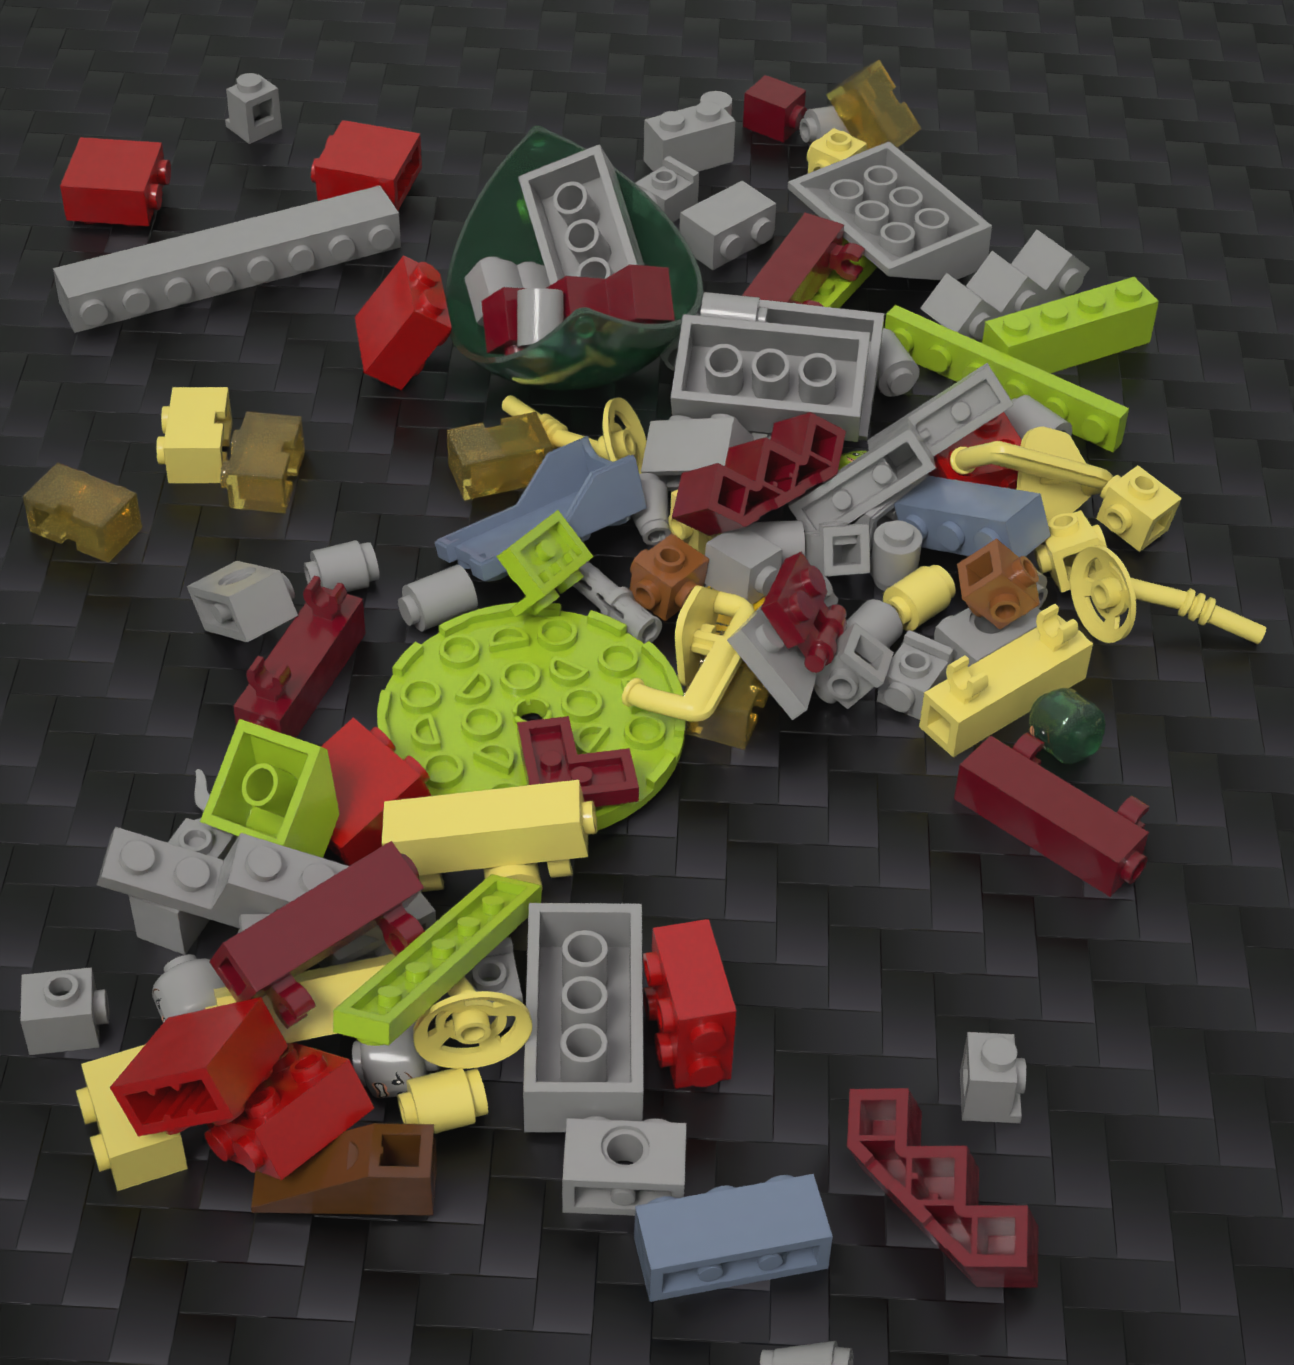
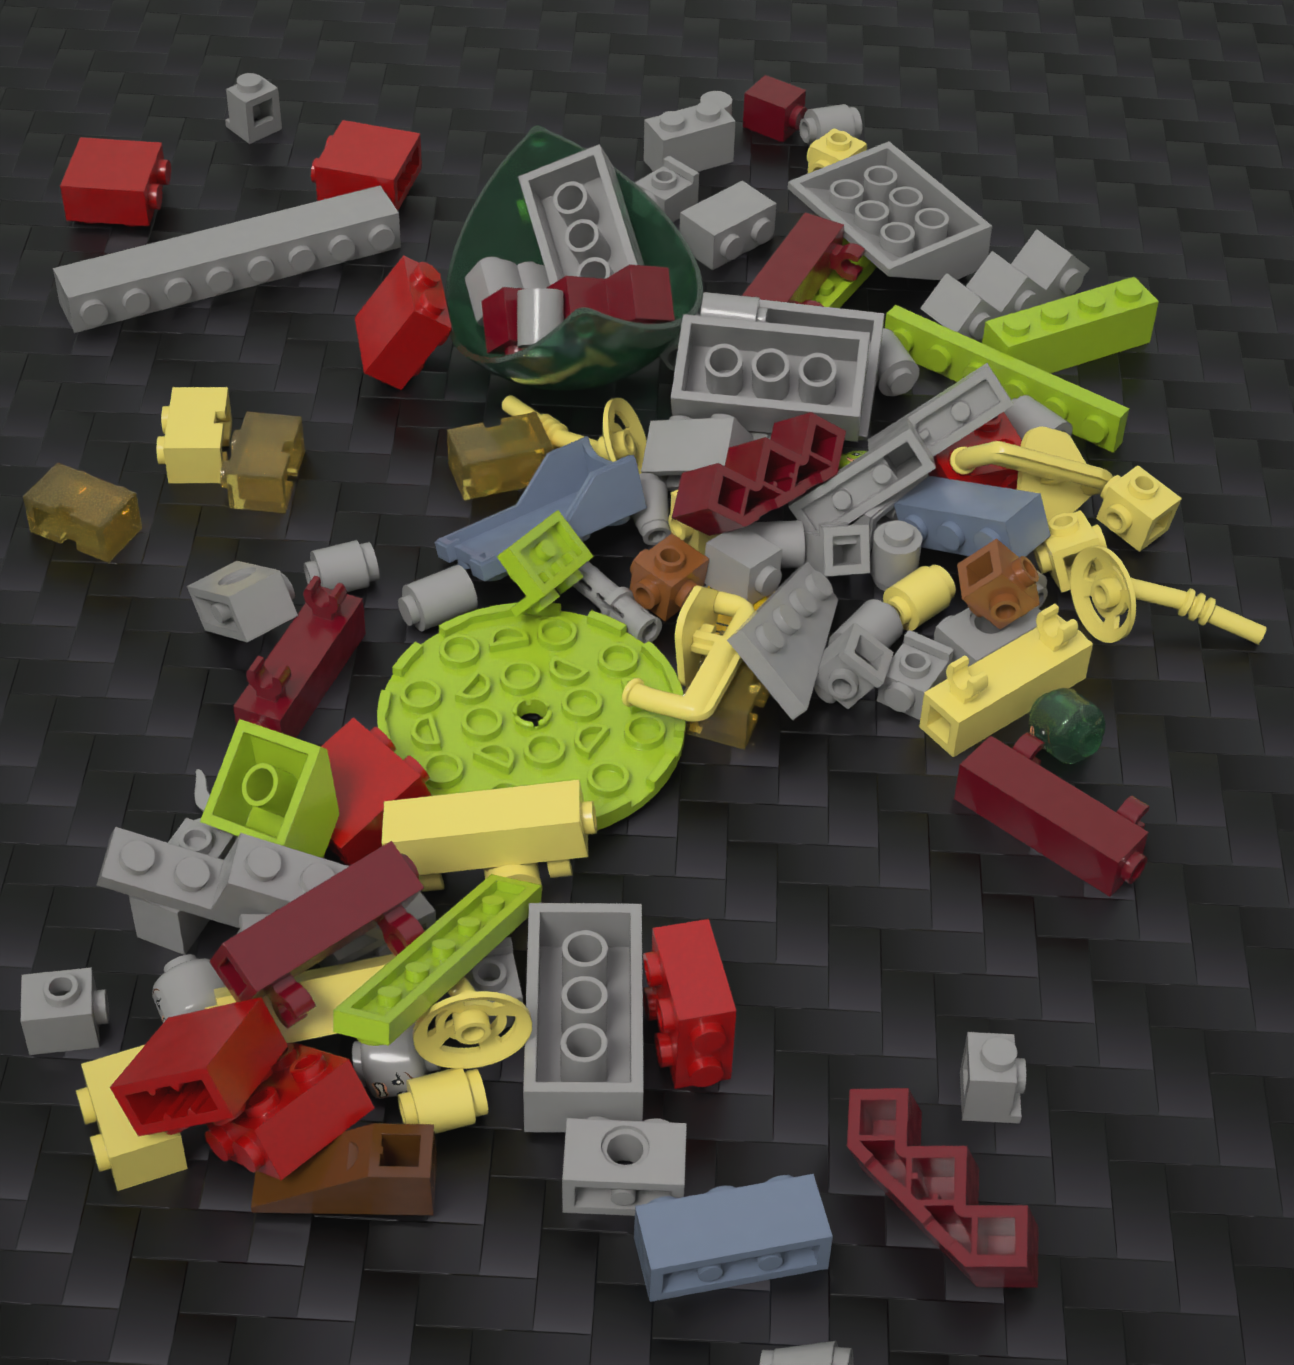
(552, 757): dark red plate -> none
(800, 615): dark red plate -> none
(871, 108): clear yellow brick -> none

